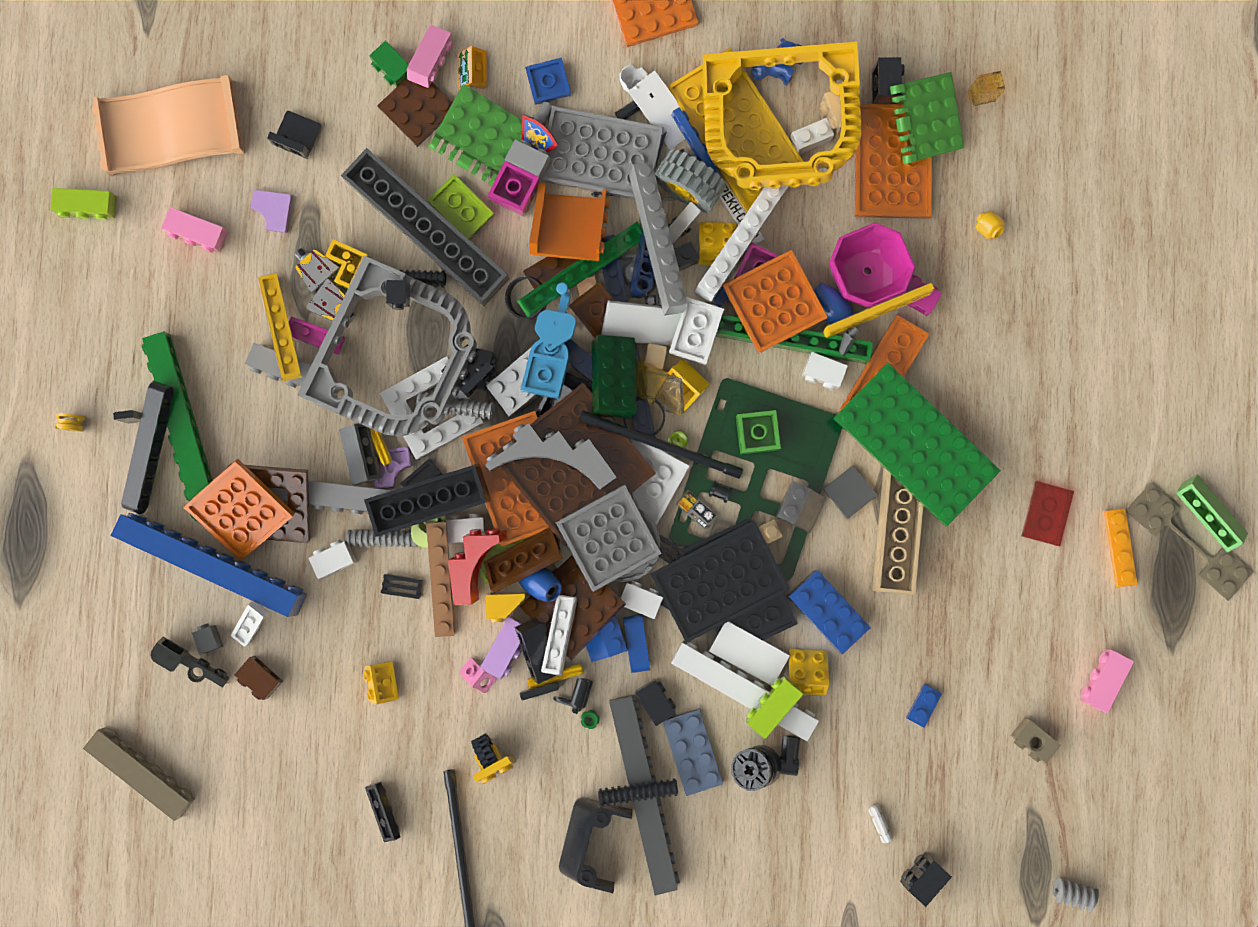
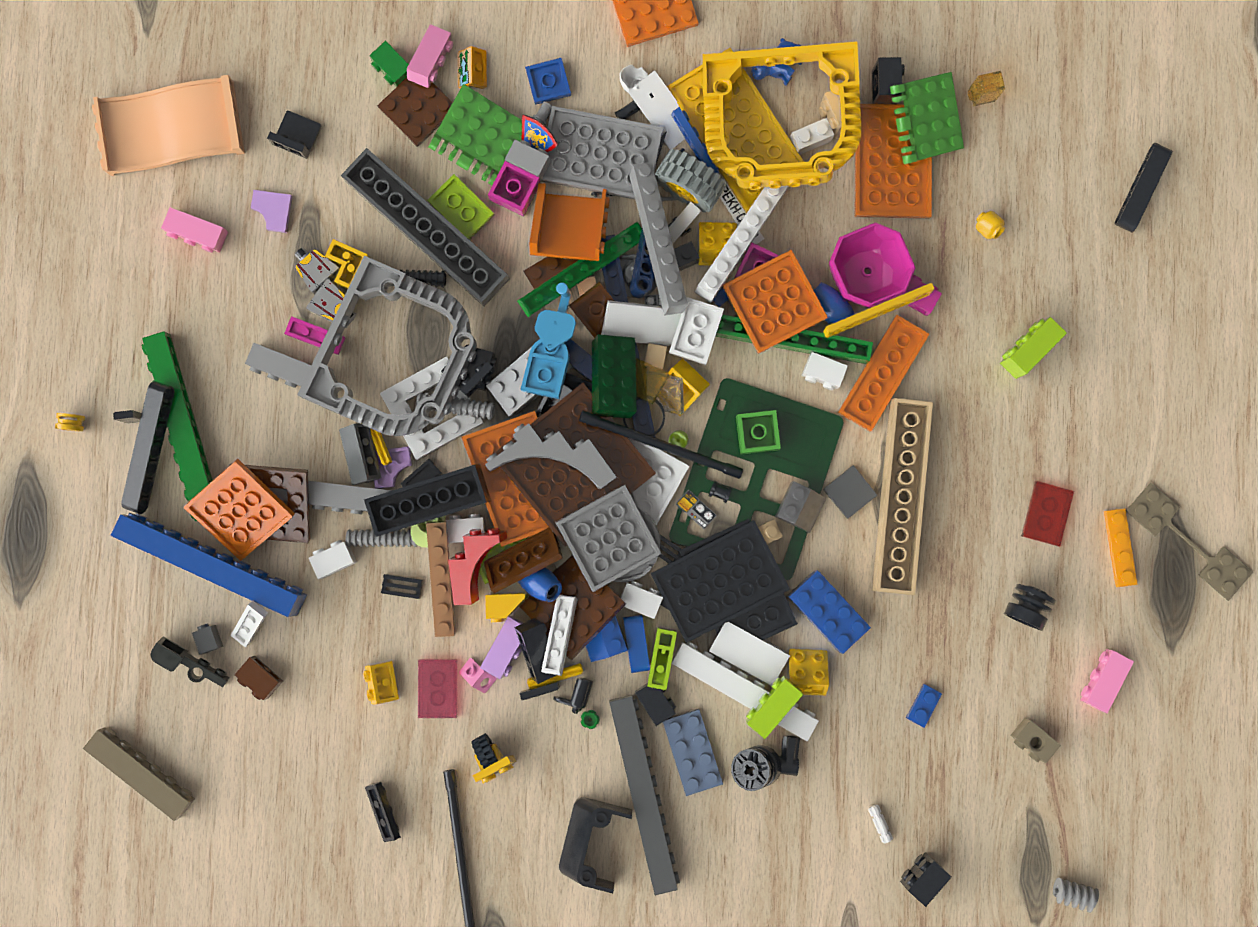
(83, 203): lime brick -> none
(279, 327): yellow plate -> none
(398, 294): black brick -> none
(437, 688): none -> clear pink tile
(508, 298): black tyre -> none
(638, 792): black piece -> none
(662, 658): none -> lime slope
(848, 340): dark grey bar -> none
(917, 444): green plate -> none
(1030, 607): none -> black wheel
(1032, 347): none -> lime brick
(1143, 187): none -> black beam
(1212, 513): bright green brick -> none

